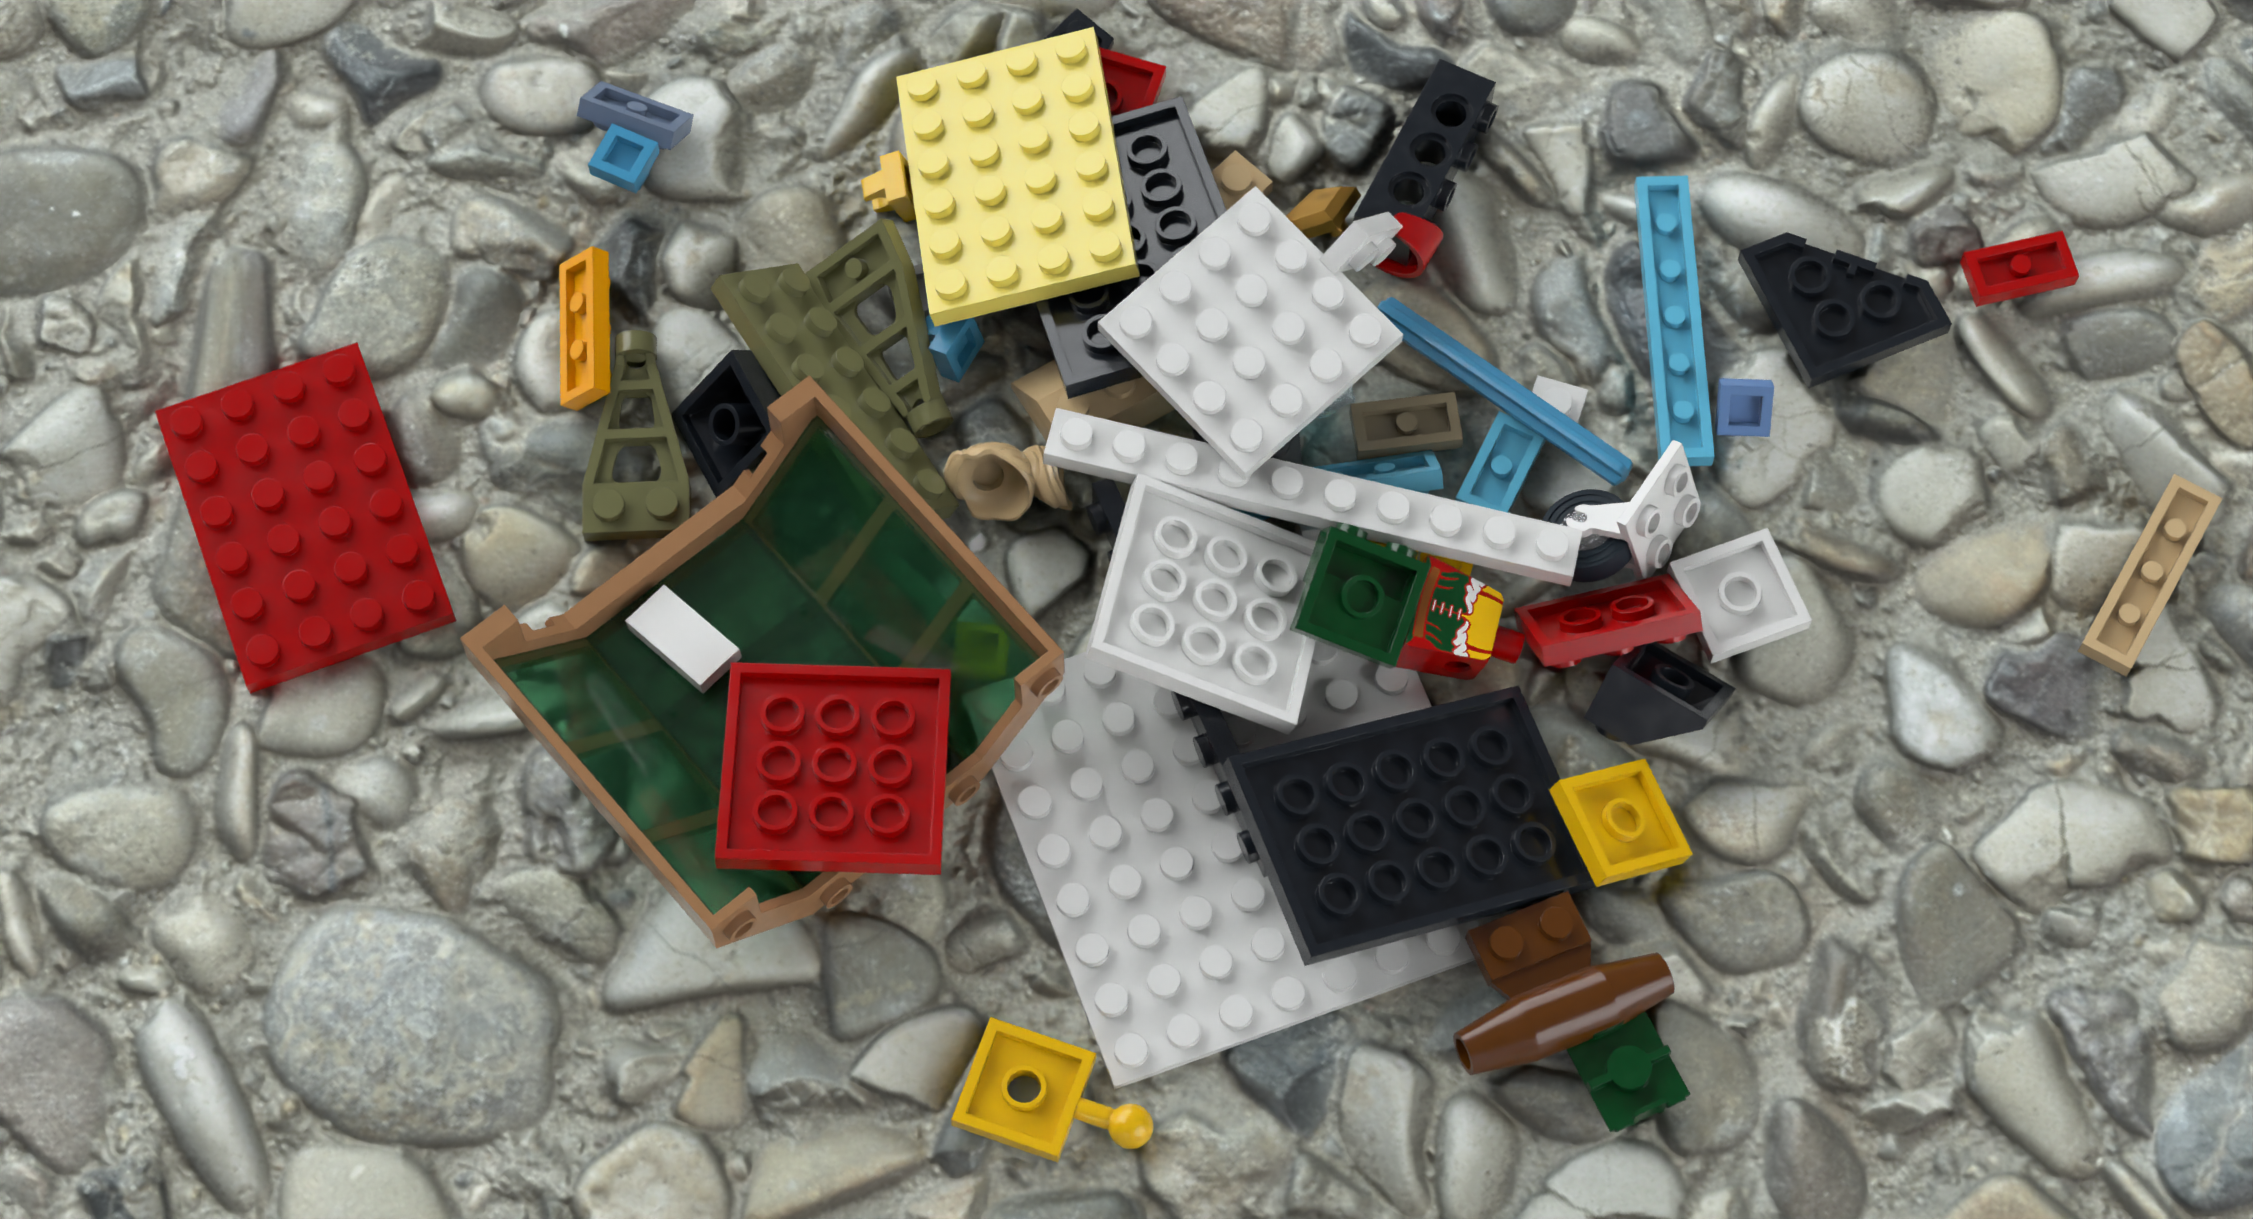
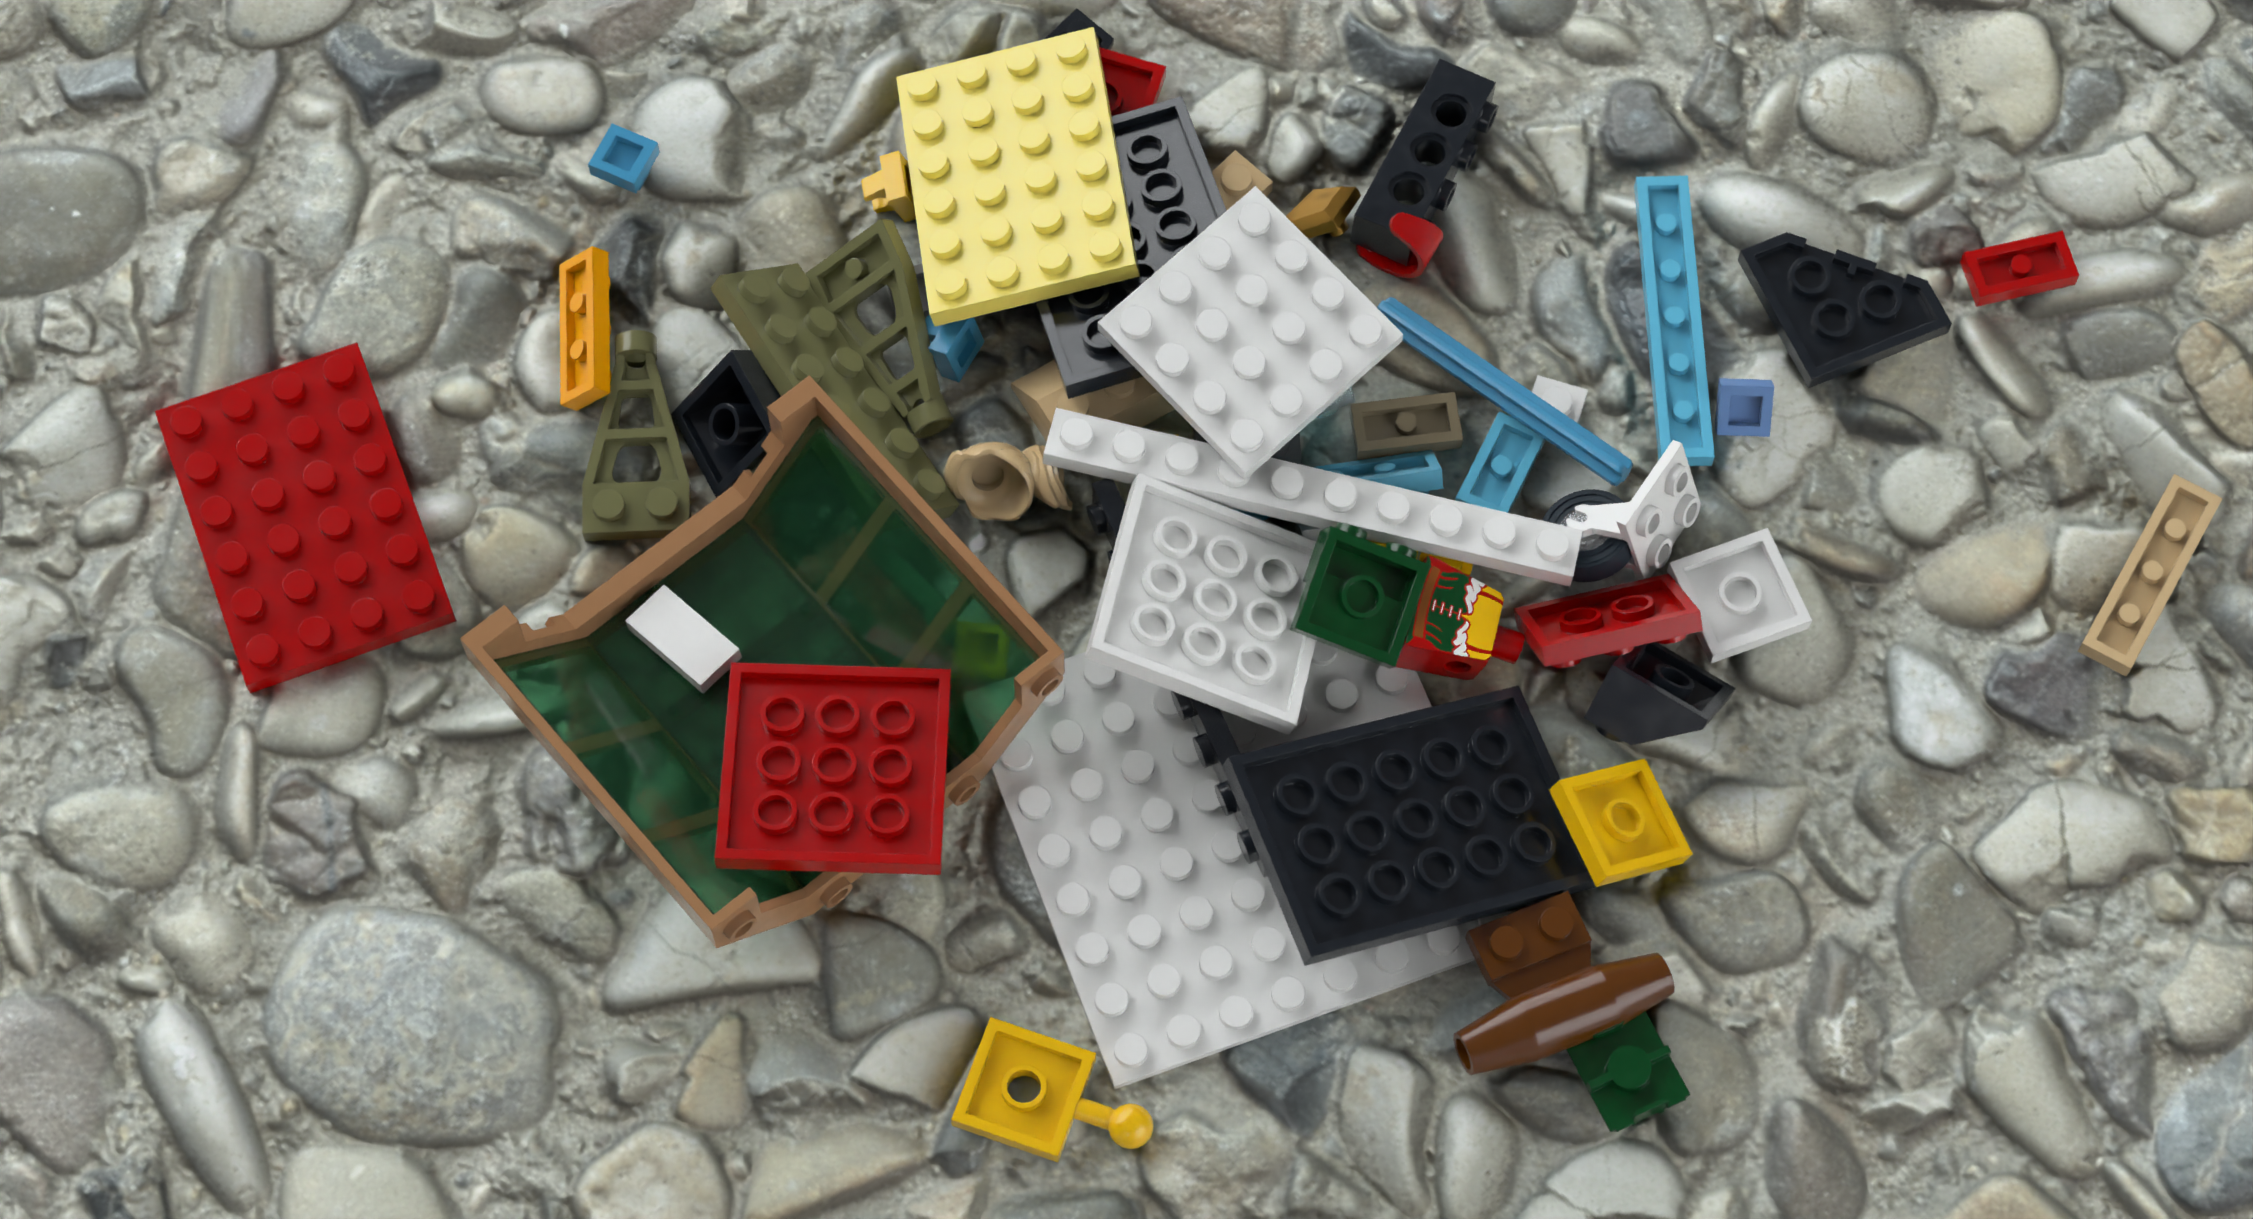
(639, 114): sand blue plate -> none
(1362, 243): white plate -> none

